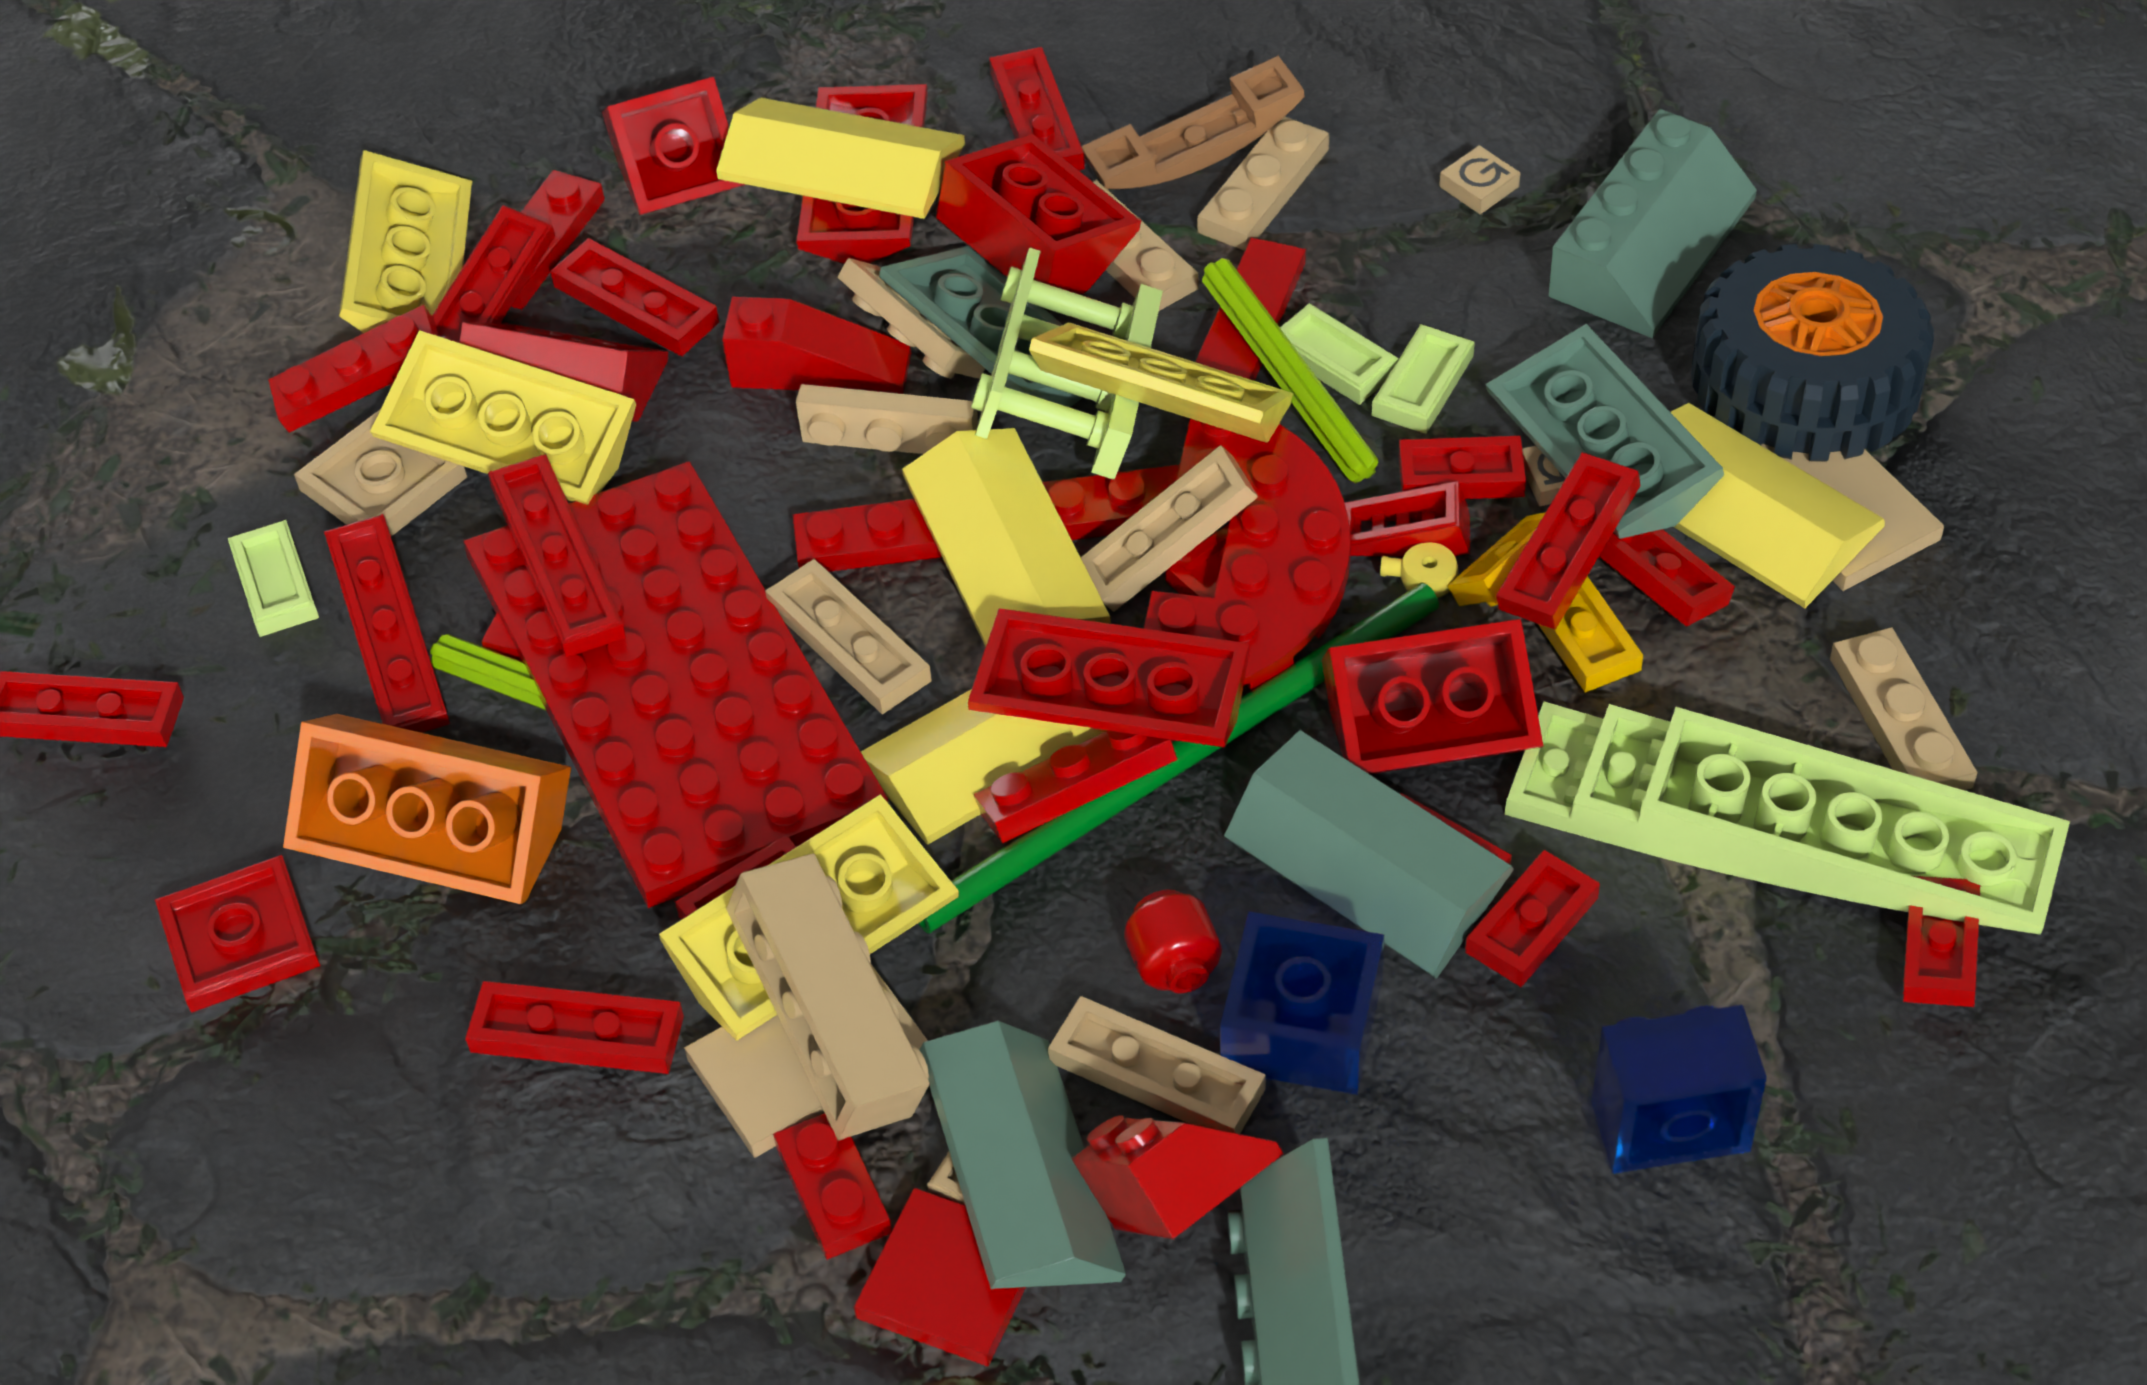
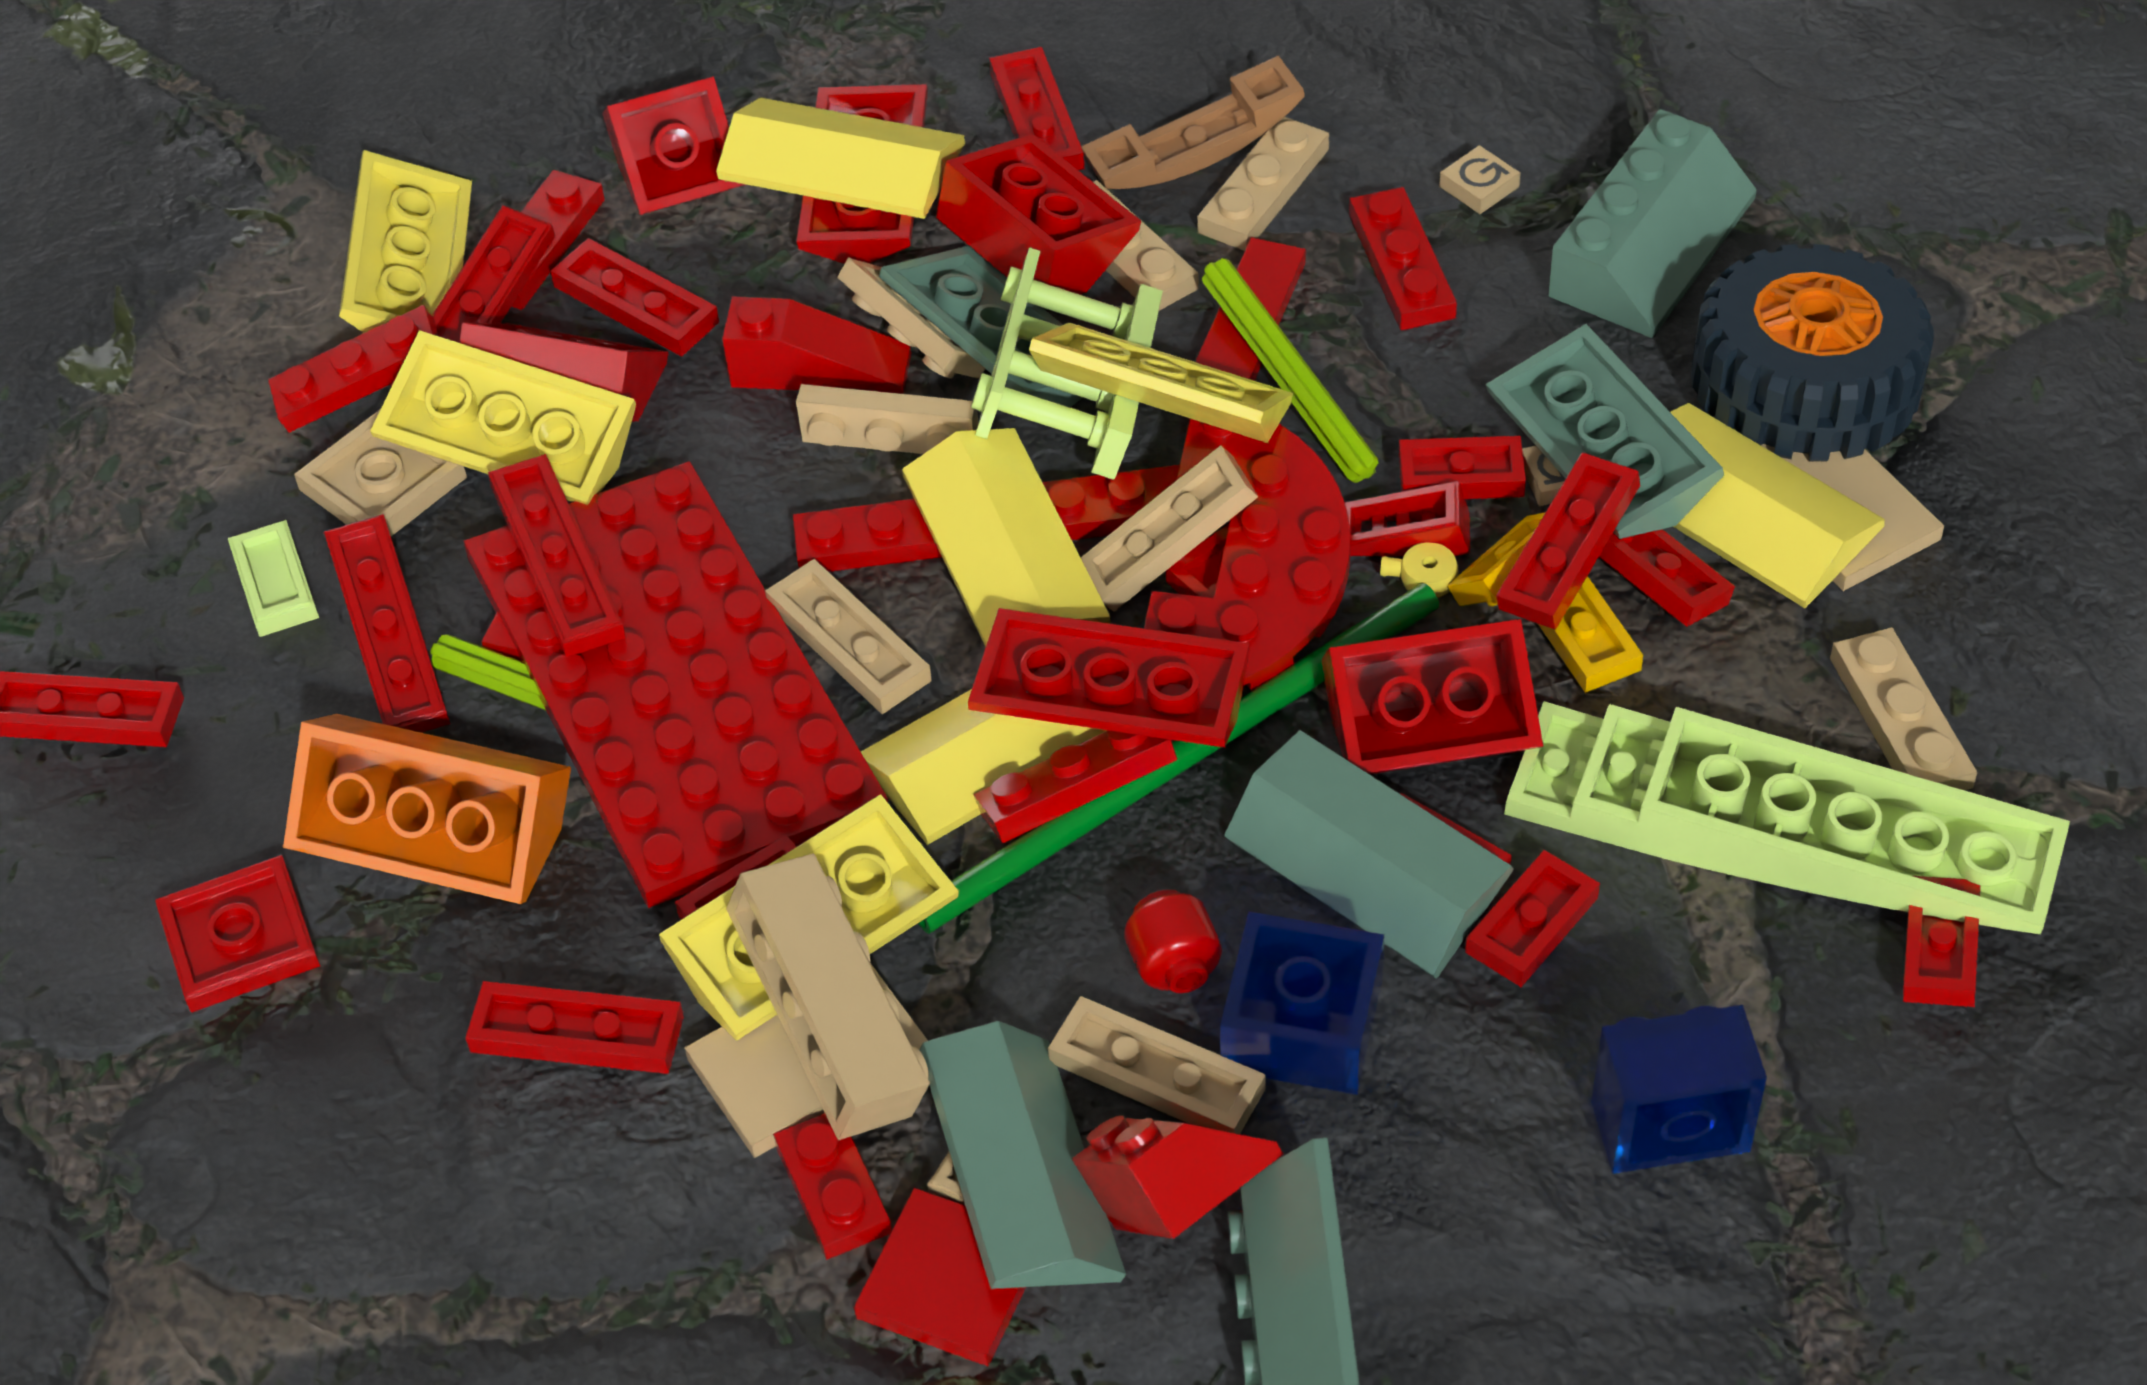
(1339, 354): yellowish green tile -> none
(1402, 258): none -> red plate
(1423, 379): yellowish green tile -> none

